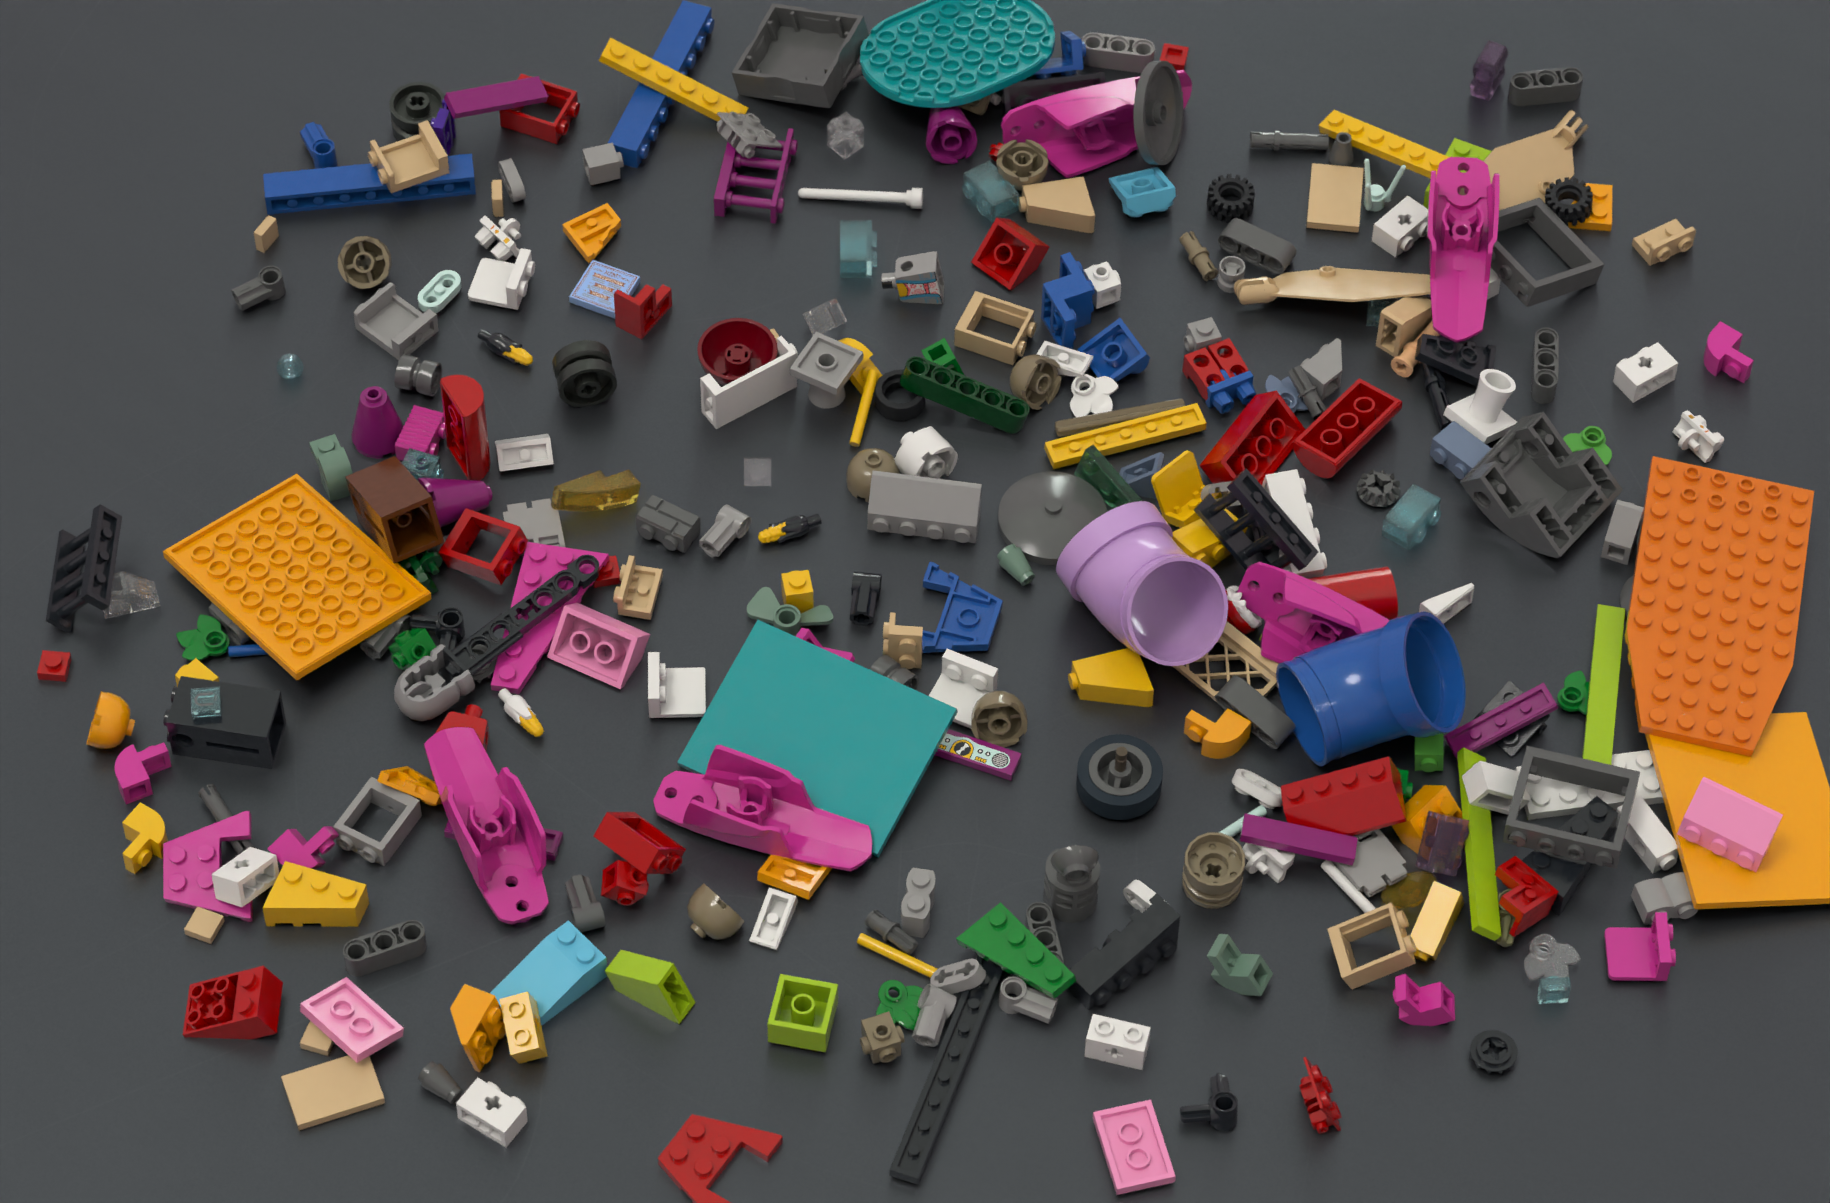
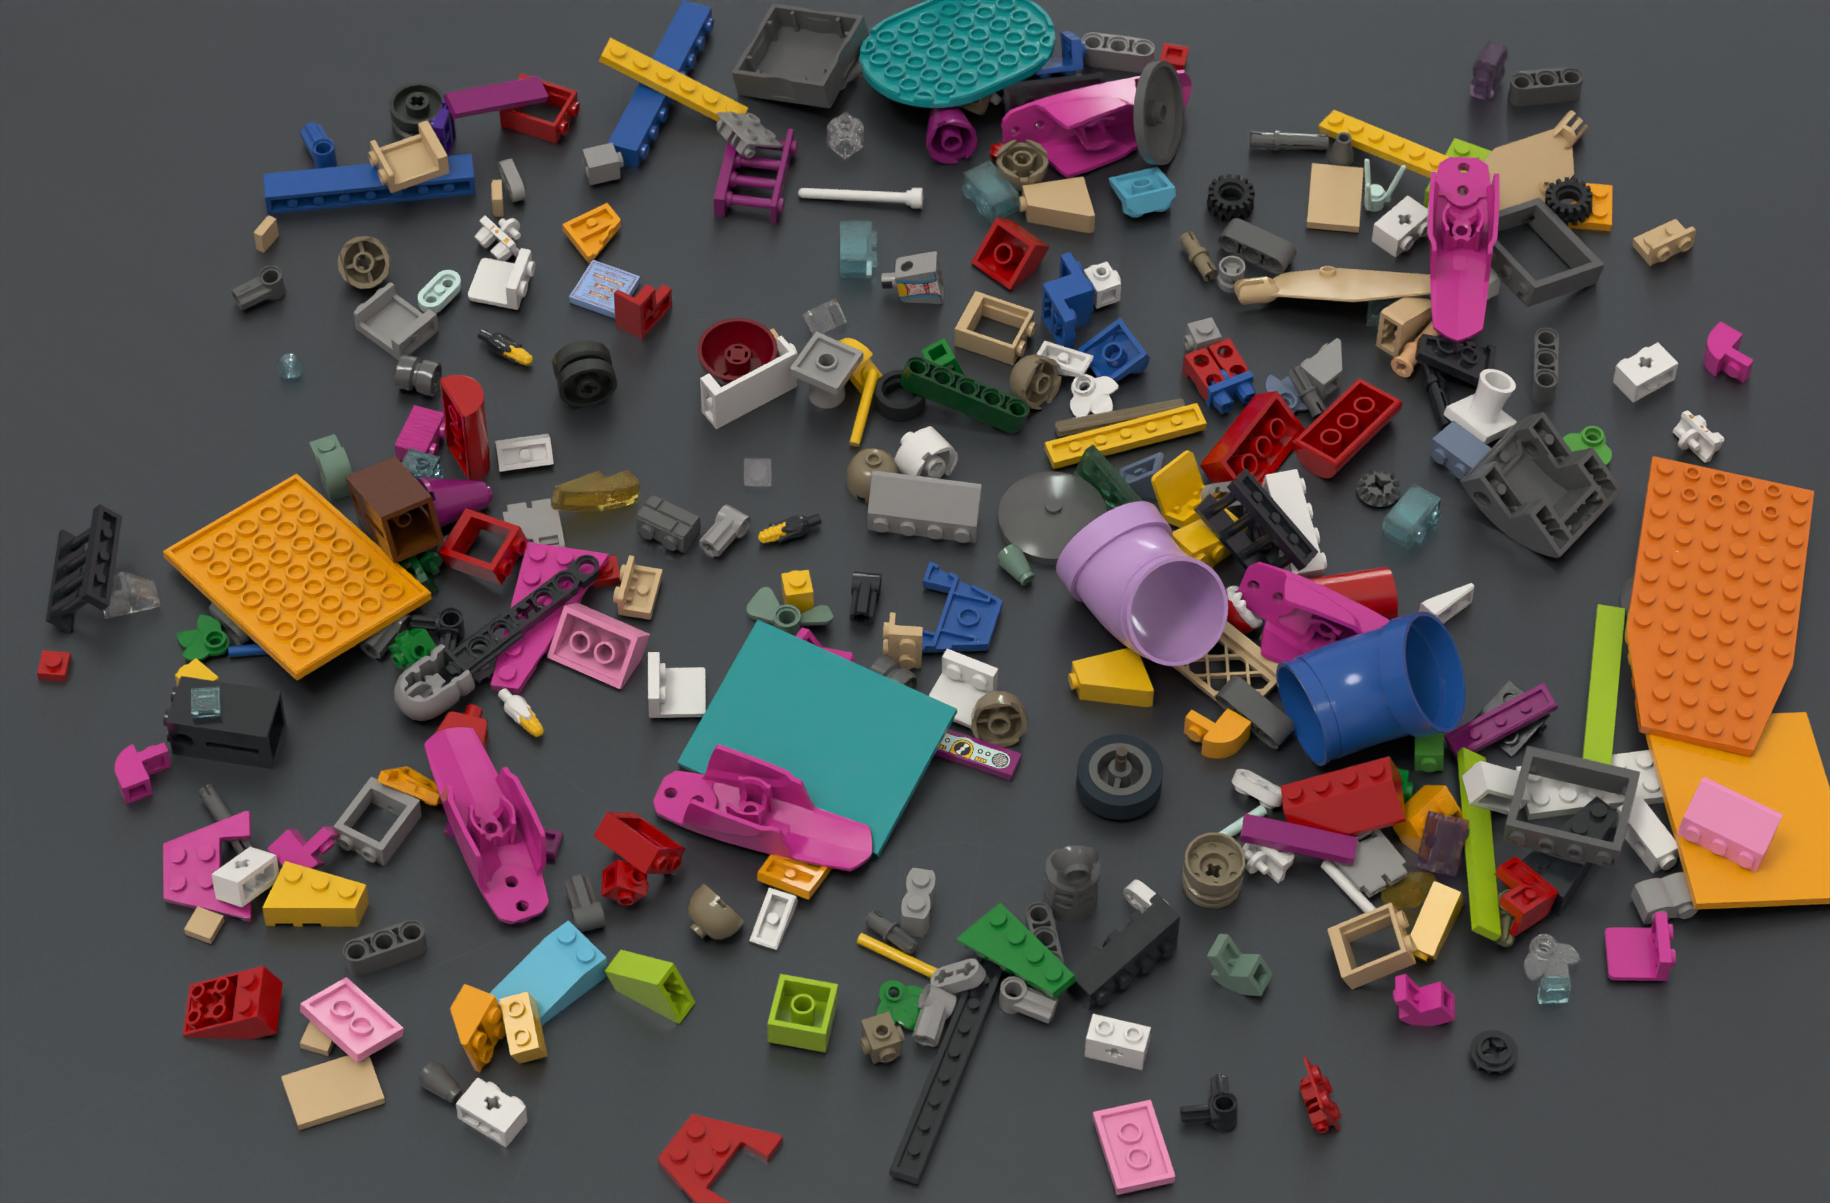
(110, 722): light orange cylinder -> none
(147, 833): yellow brick -> none
(375, 424): magenta cone -> none
(1576, 689): green plate -> none
(1622, 532): light grey slope -> none

